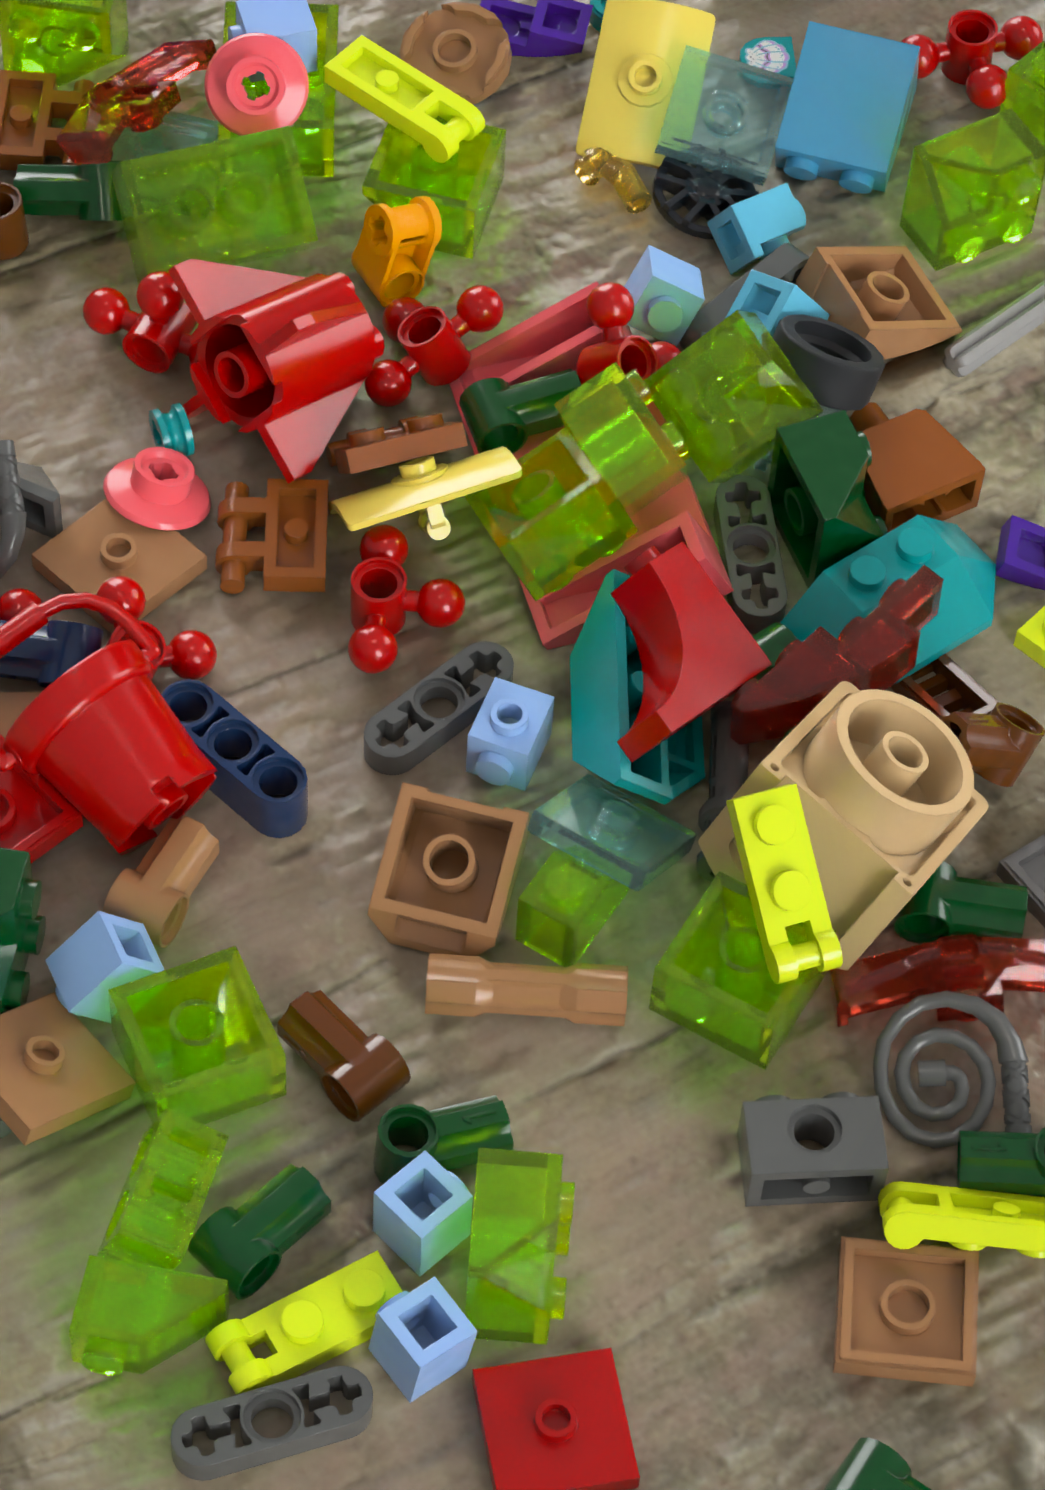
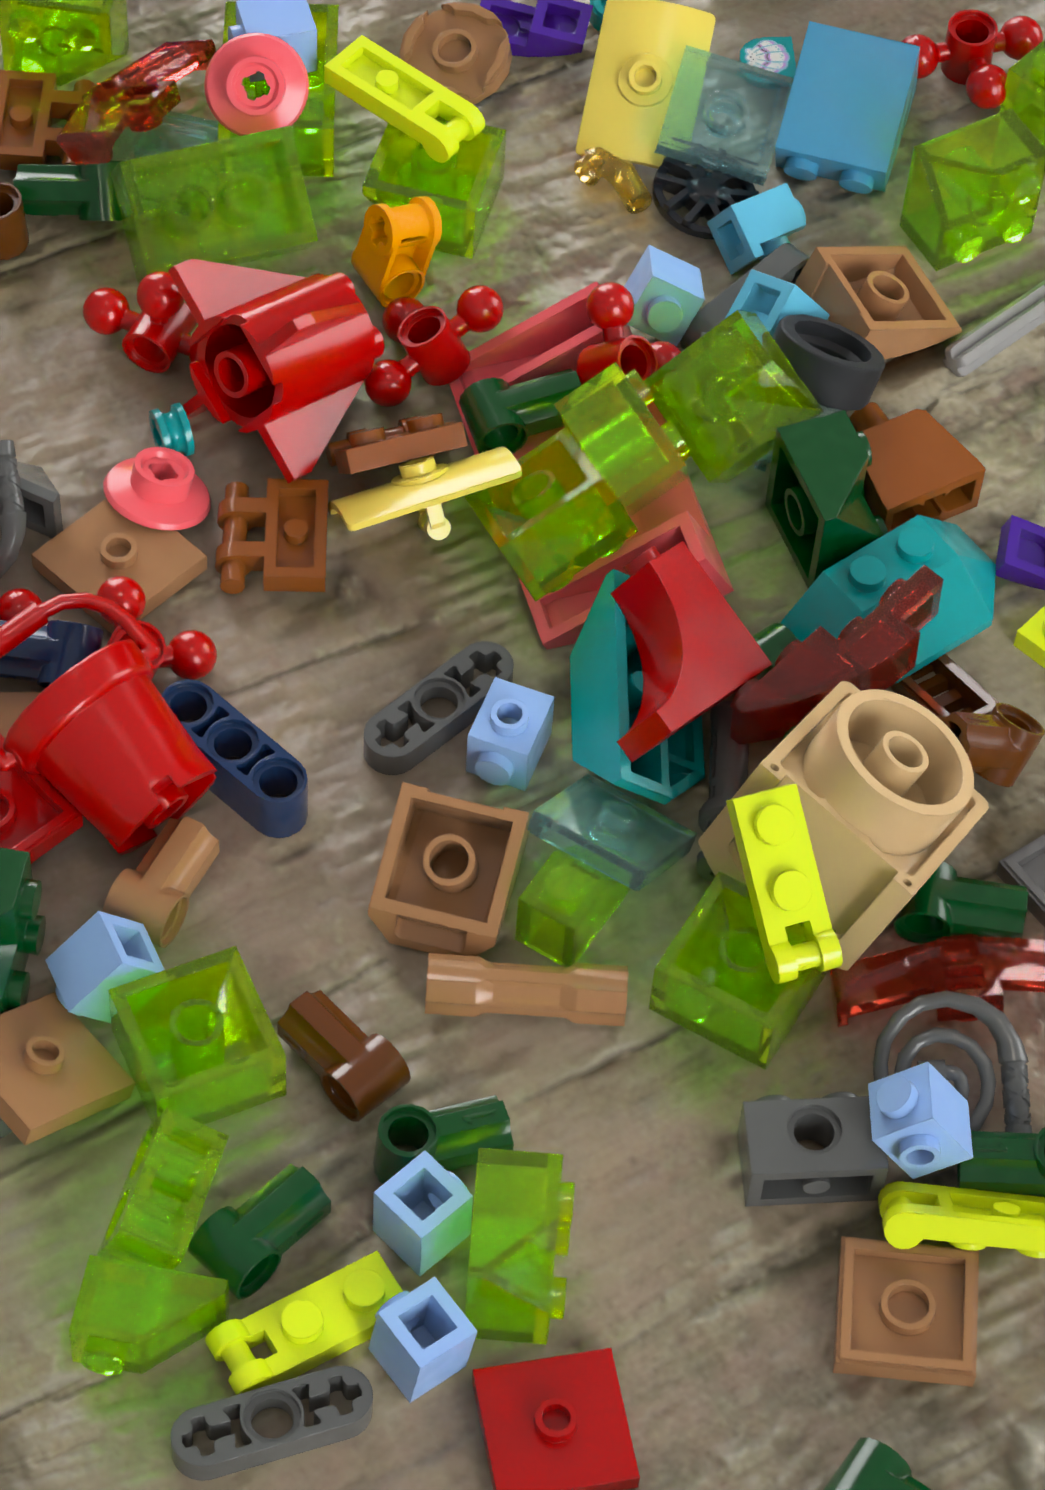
(382, 598): red piece -> none
(759, 532): dark grey beam -> none
(920, 1120): none -> light blue brick

